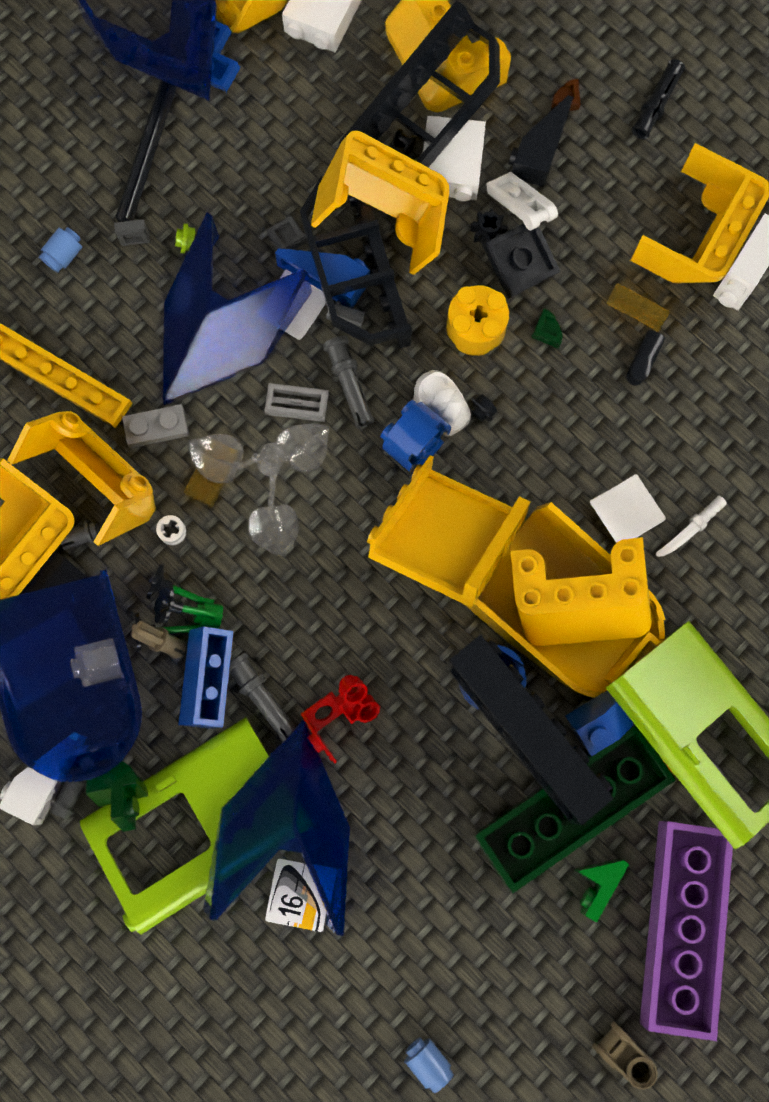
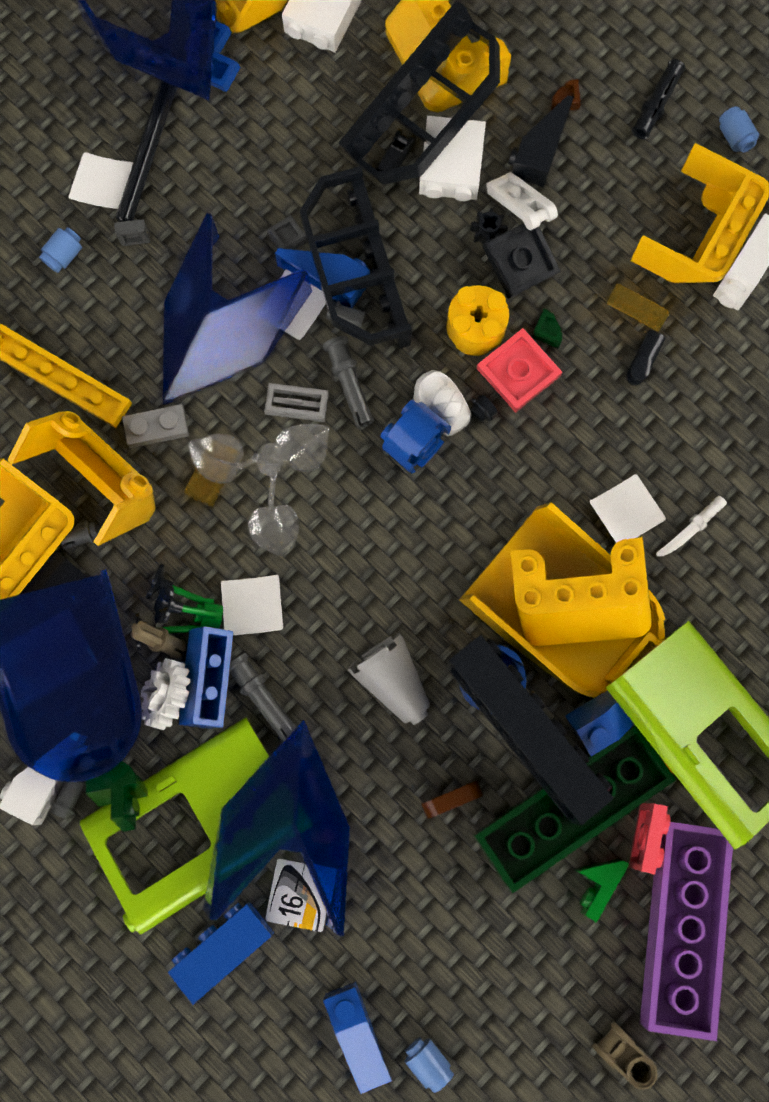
(96, 662): clear brick -> none
(100, 181): none -> white sticker
(165, 694): none -> white gear
(167, 521): white bush -> none
(184, 238): lime plate -> none
(219, 951): none -> blue brick
(252, 605): none -> white sticker
(351, 702): red piece -> none
(357, 1037): none -> slope
(392, 185): yellow windscreen -> none
(393, 679): none -> light grey cone
(446, 534): yellow panel -> none
(452, 799): none -> reddish brown beam
(519, 370): none -> coral plate
(650, 827): none -> coral plate
(738, 129): none -> medium blue brick

